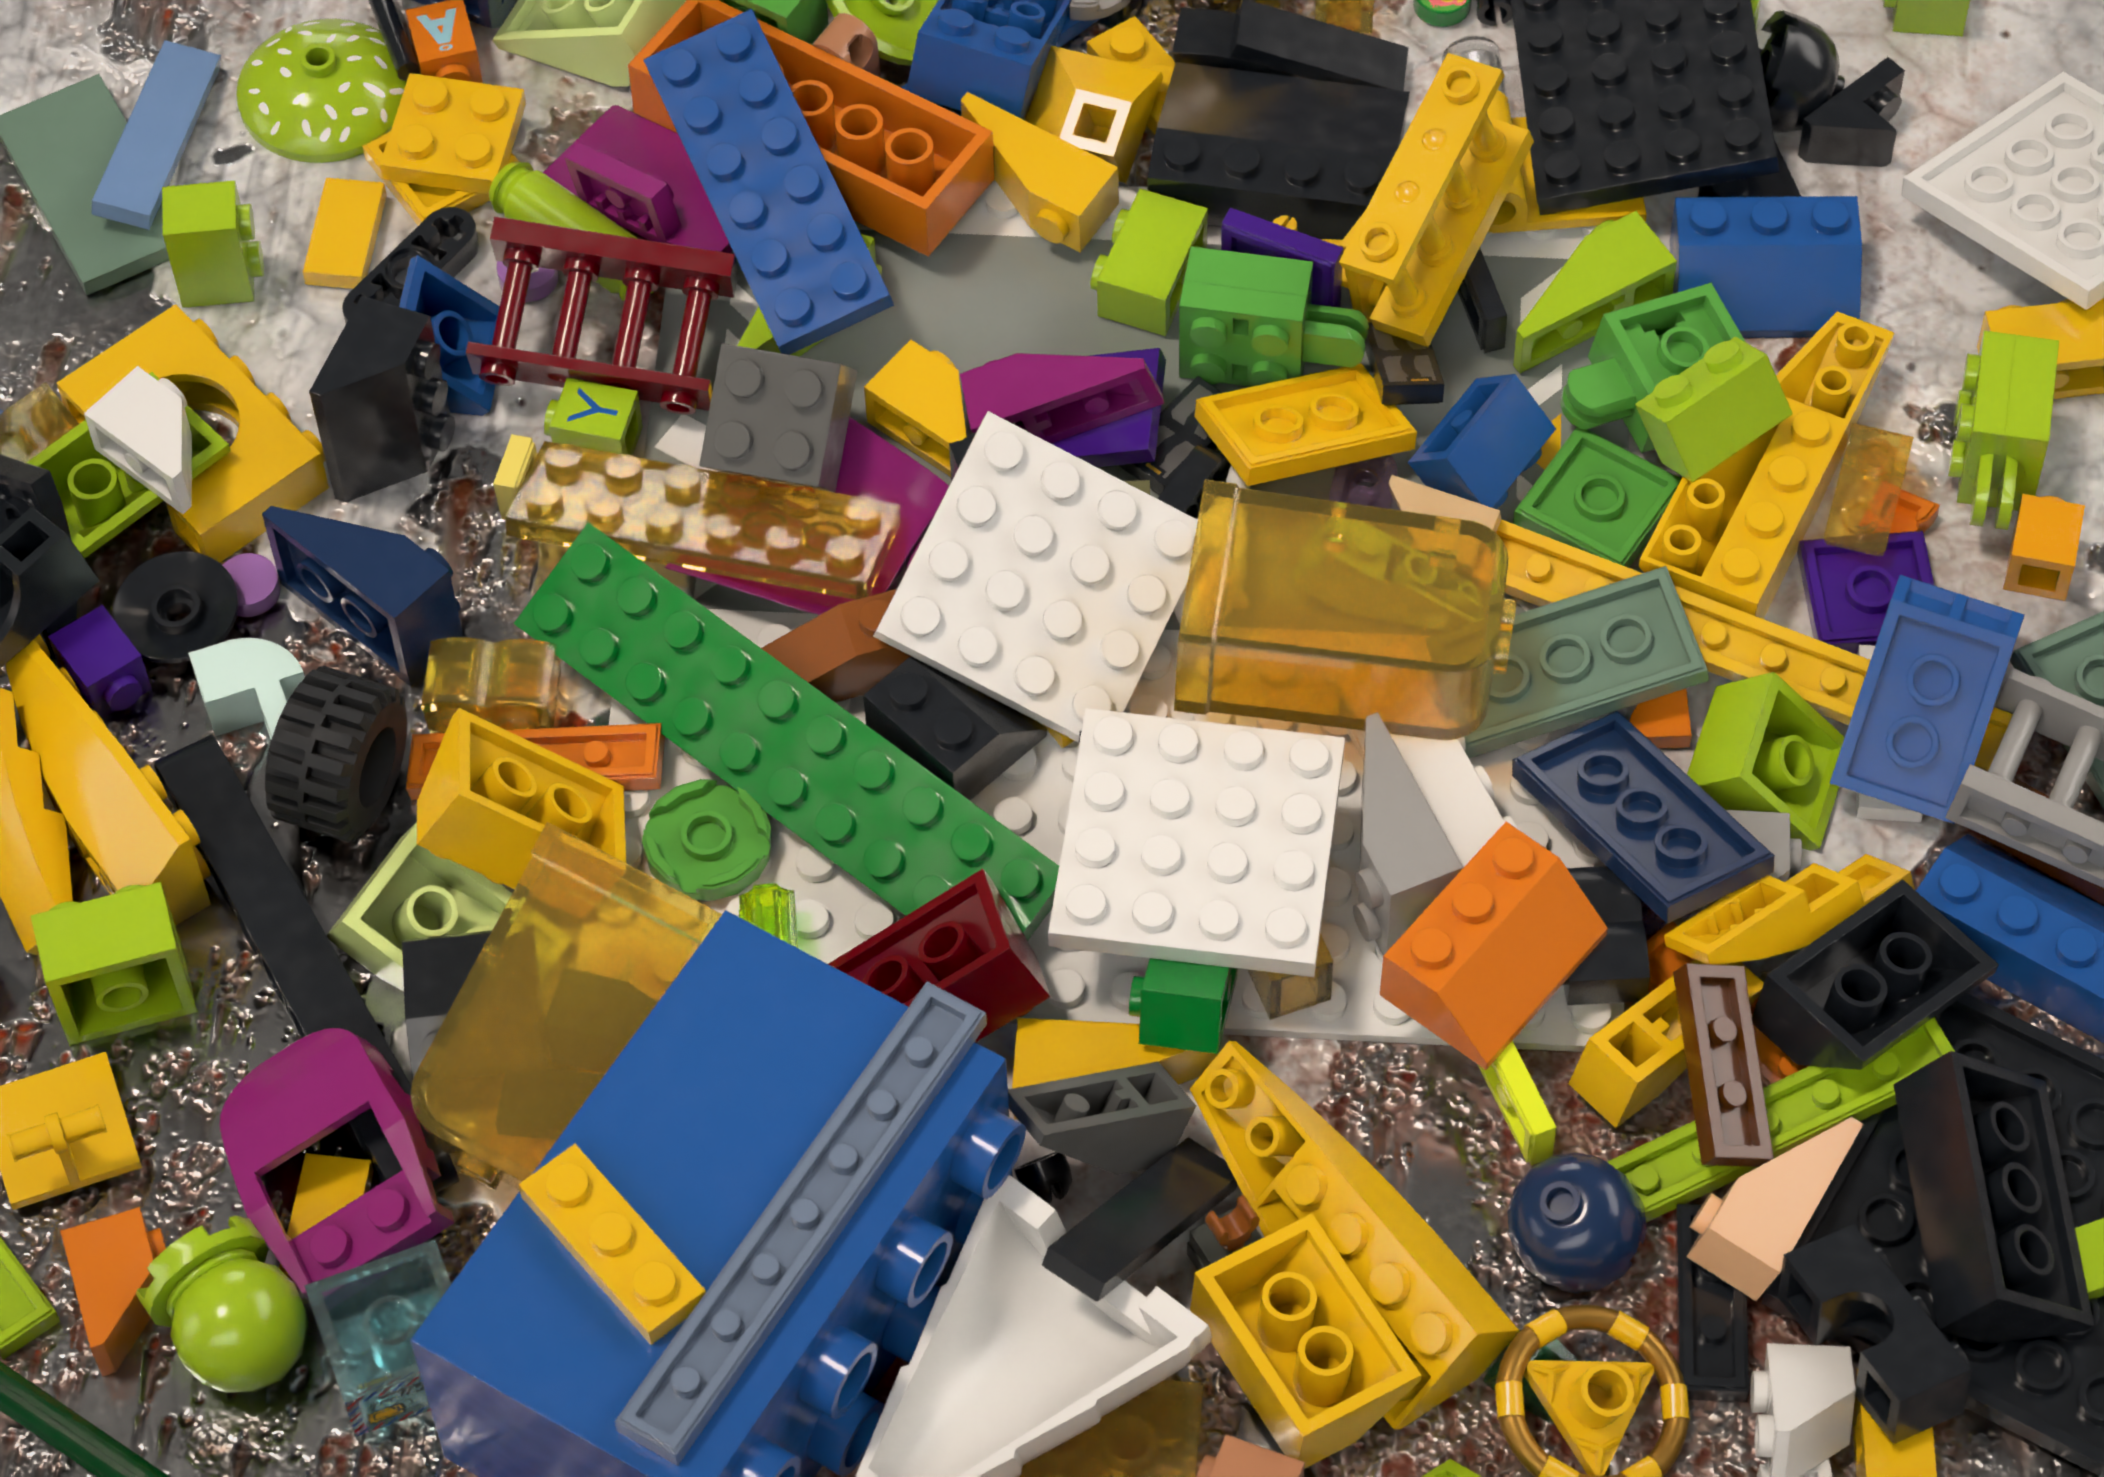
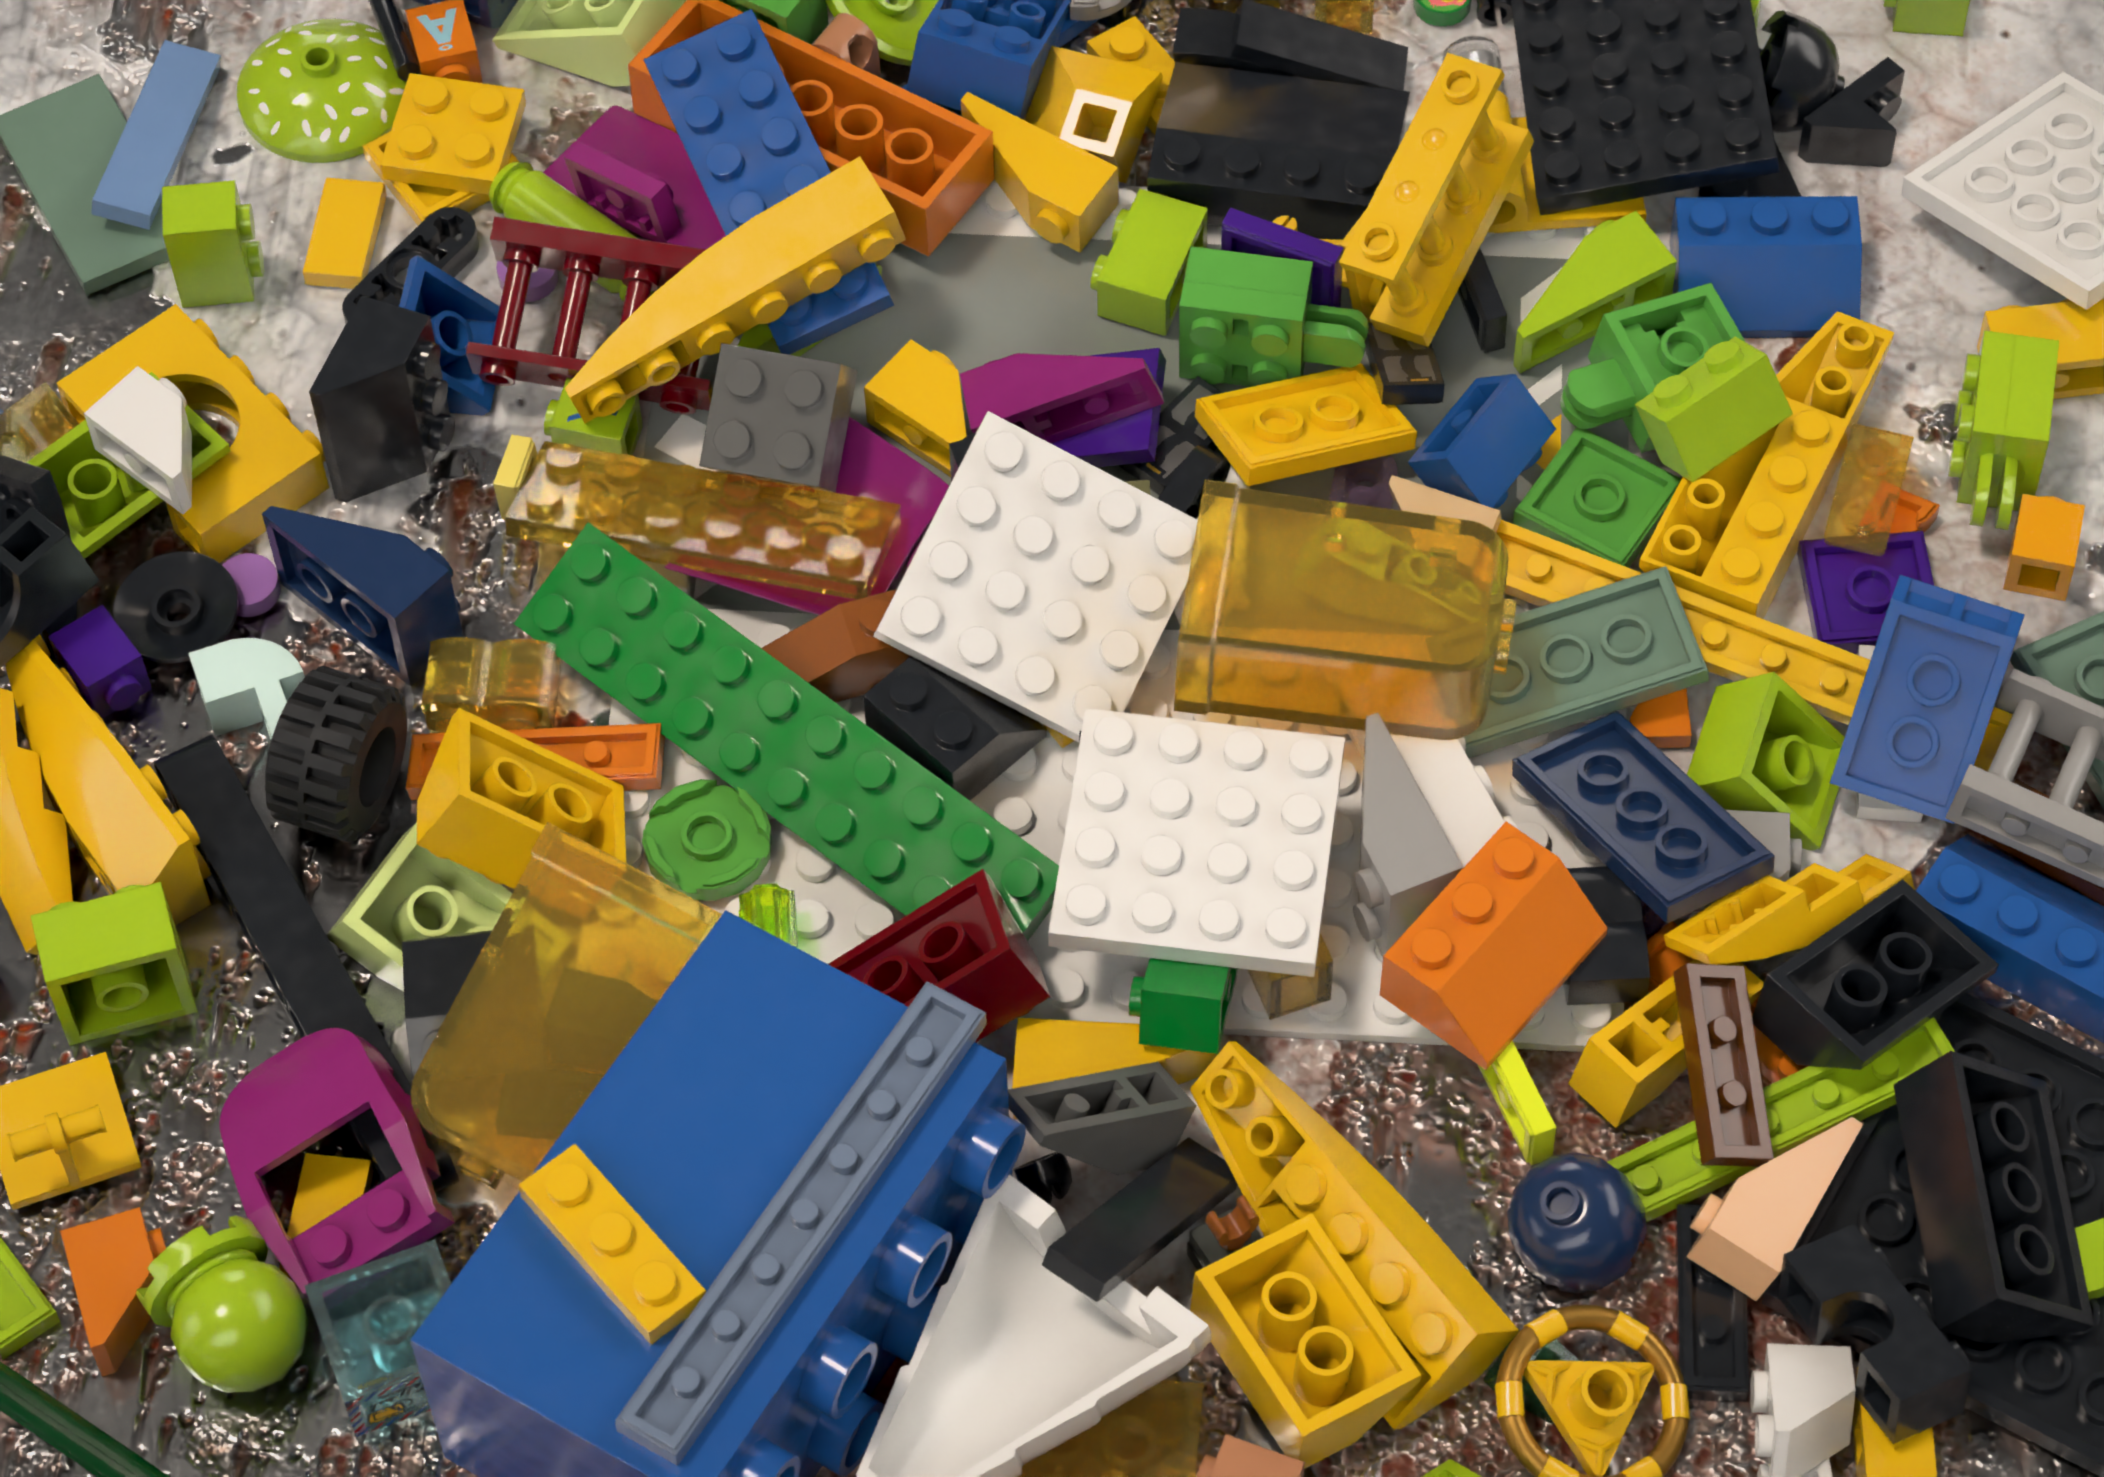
(742, 283): none -> yellow slope

